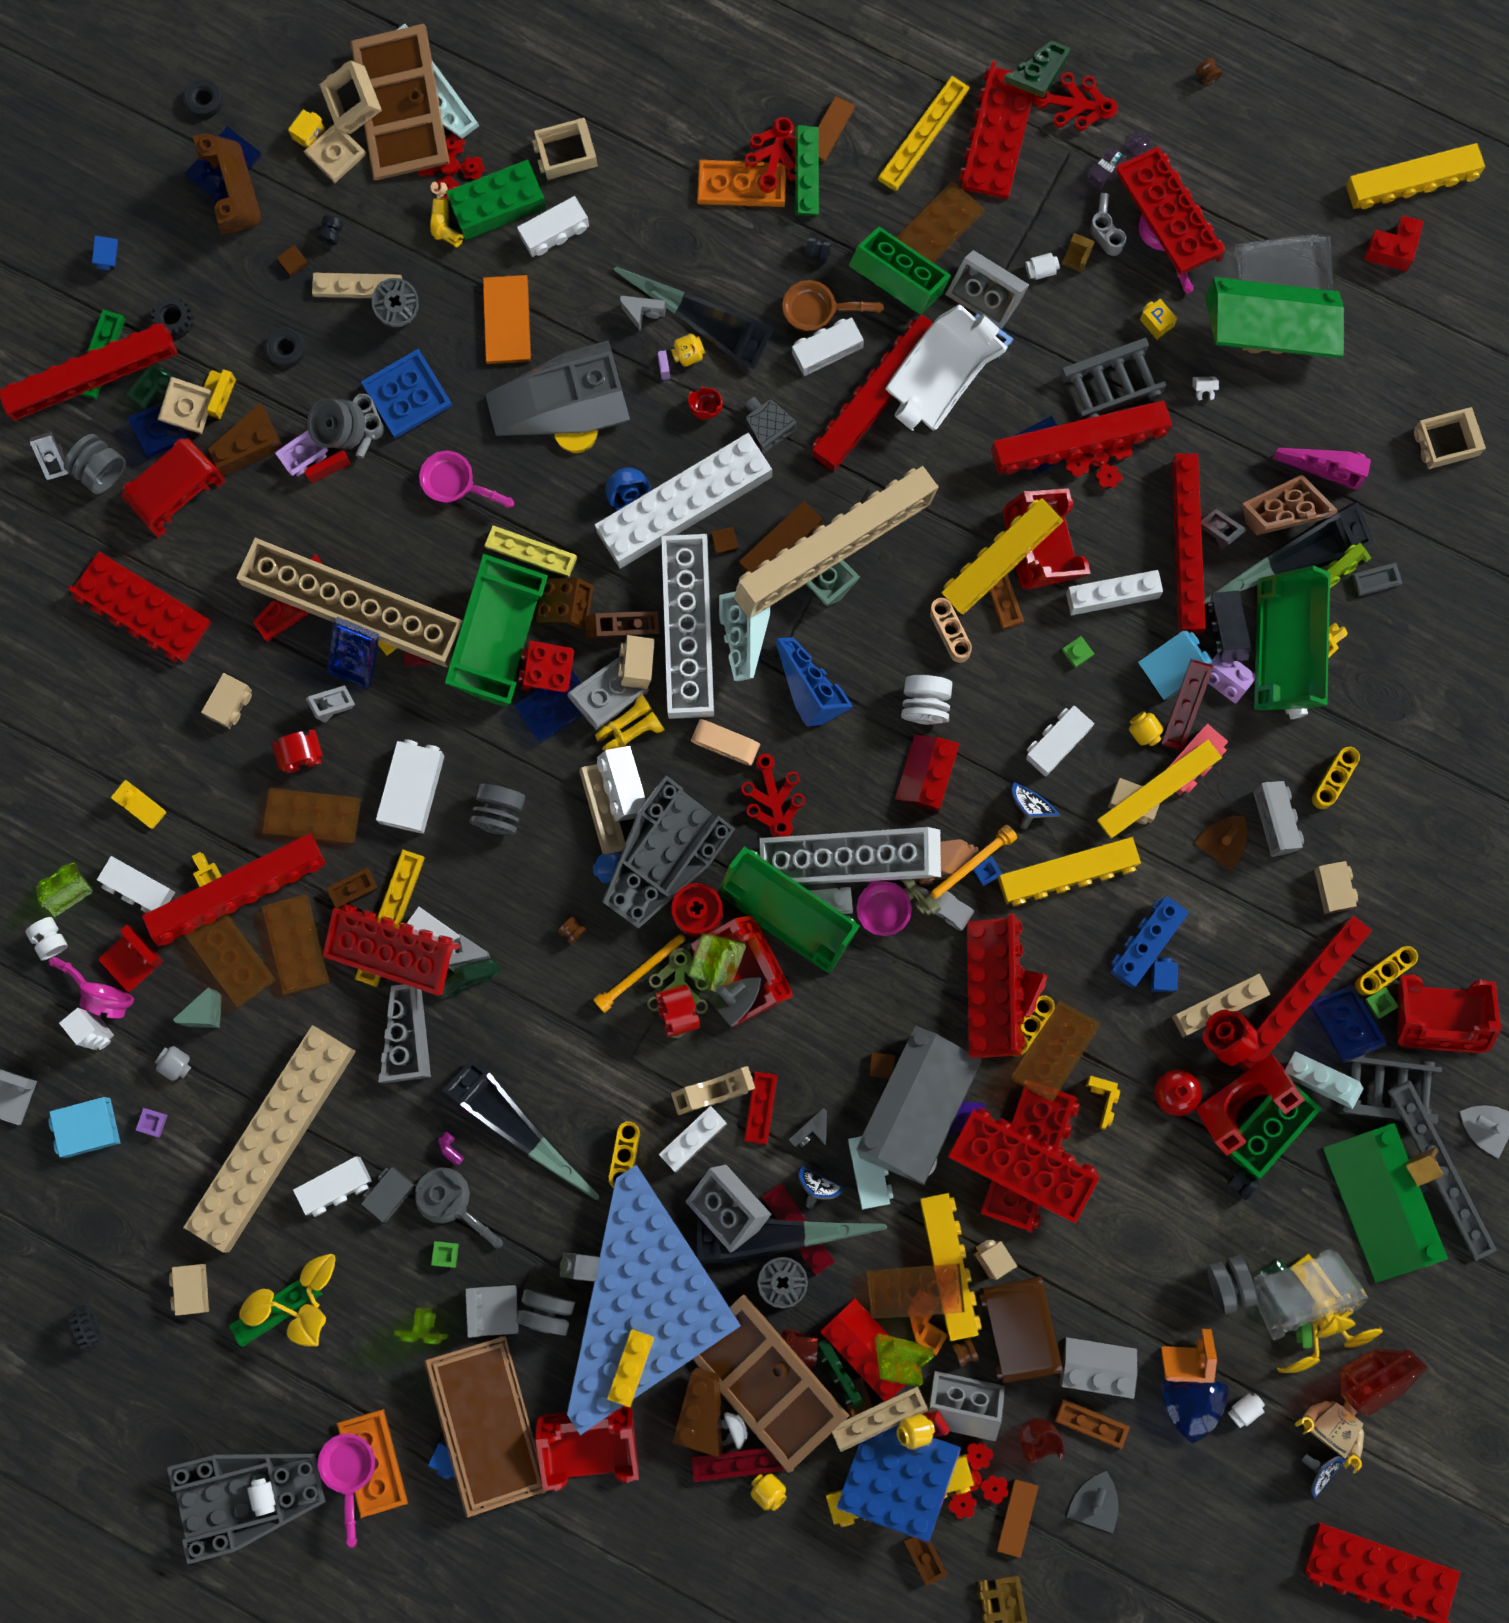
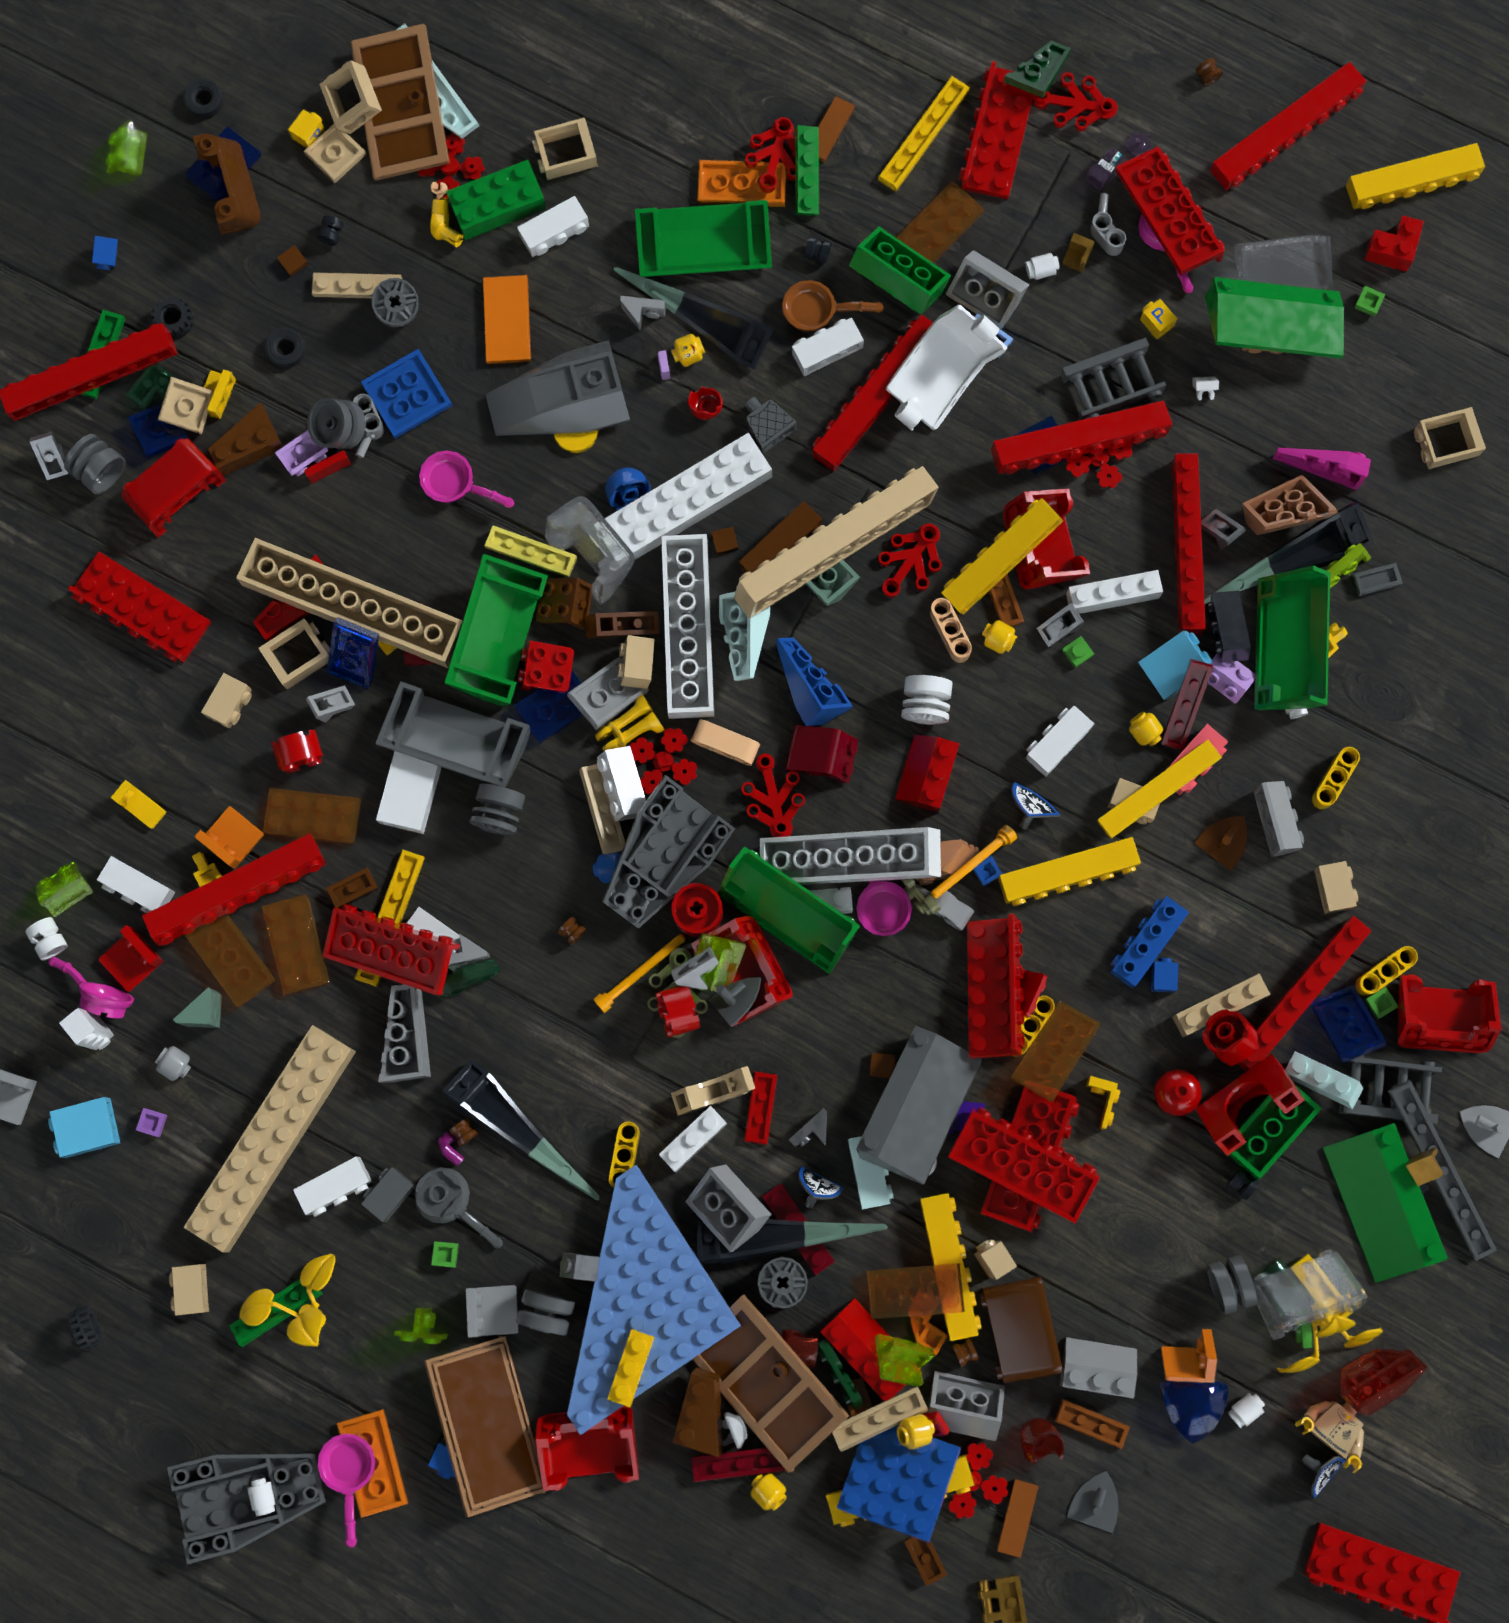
(126, 150): none -> clear neon green bracket
(231, 837): none -> orange bracket
(305, 670): none -> tan window
(453, 736): none -> dark grey slope
(463, 1132): none -> reddish brown wheel
(587, 530): none -> clear windscreen
(663, 760): none -> red plant
(691, 972): none -> light grey slope
(703, 238): none -> green slope
(822, 752): none -> dark red piece
(912, 557): none -> red plant
(999, 636): none -> yellow head
(1060, 625): none -> flat silver slope
(1288, 126): none -> red brick
(1369, 301): none -> bright green plate

